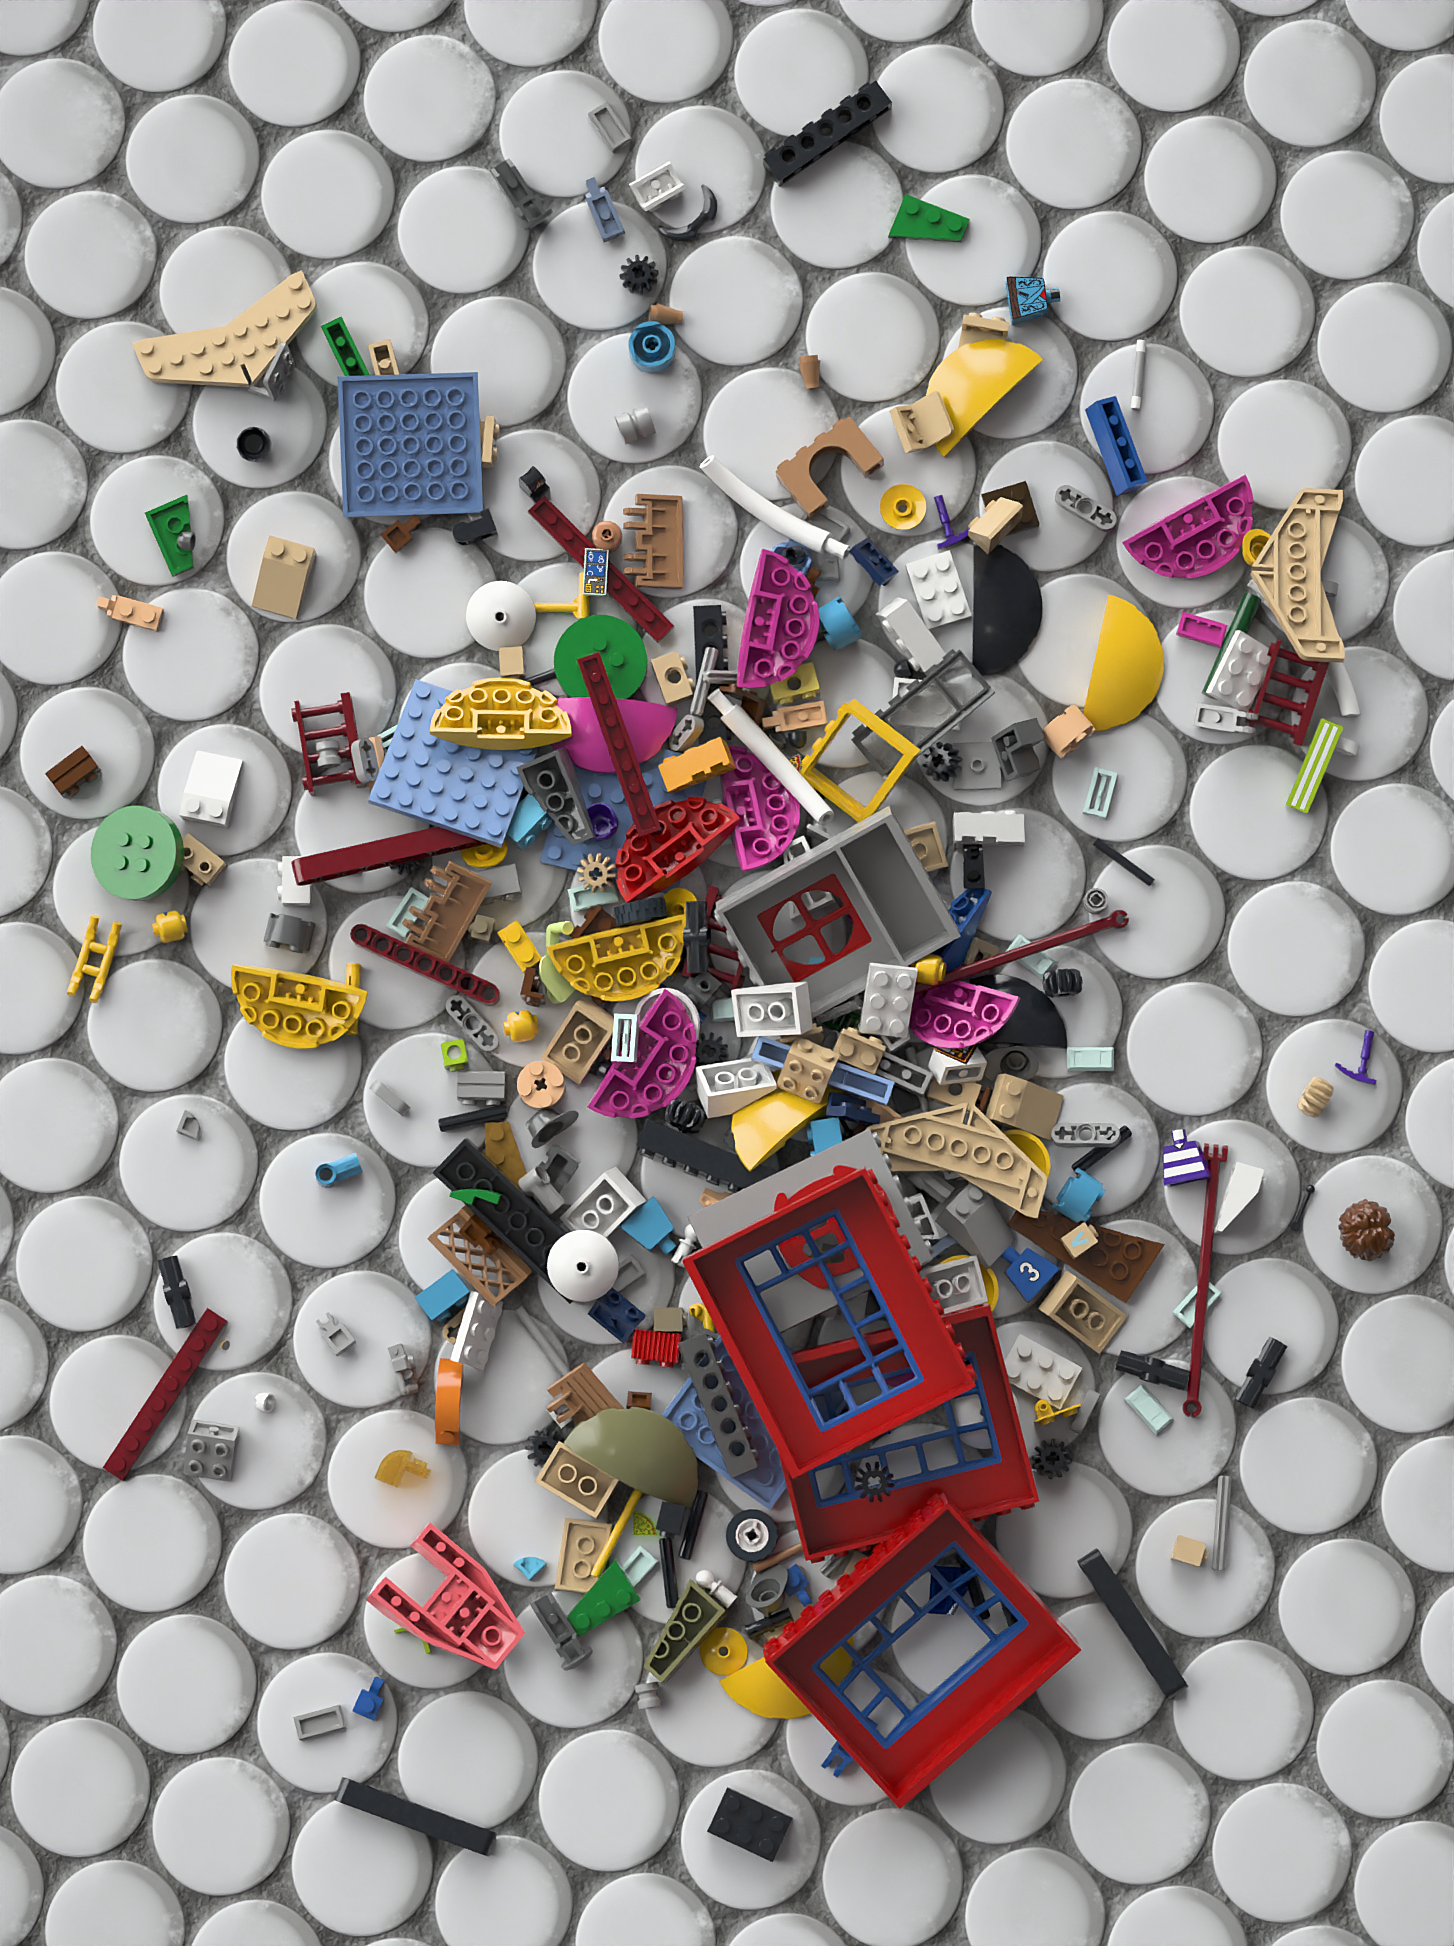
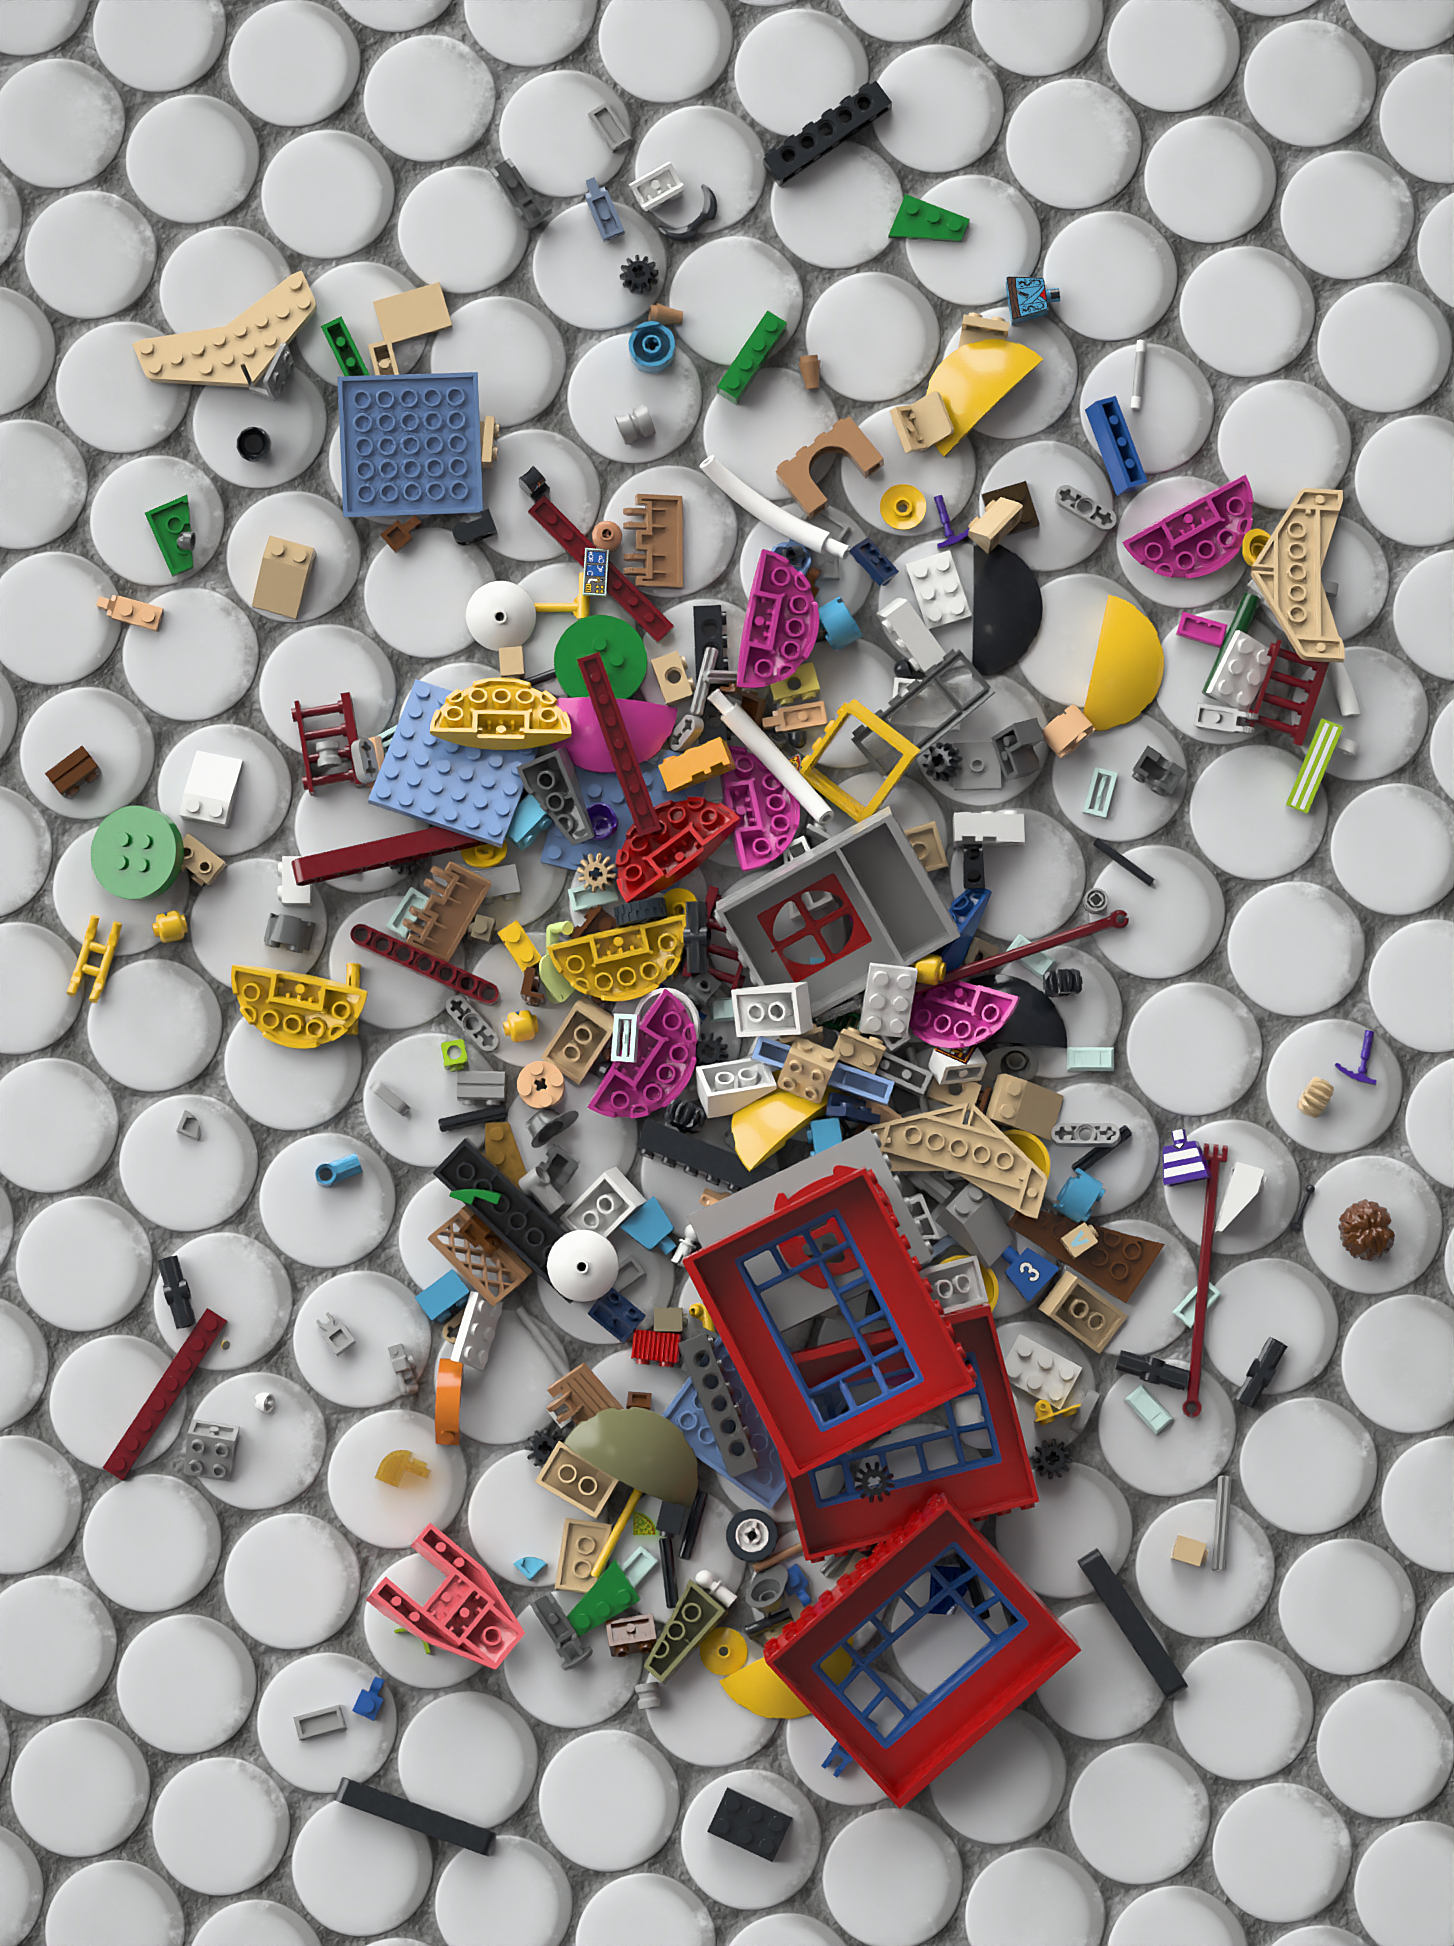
(413, 314): none -> tan tile
(631, 1635): none -> bracket
(752, 357): none -> green brick
(1157, 772): none -> dark grey cylinder

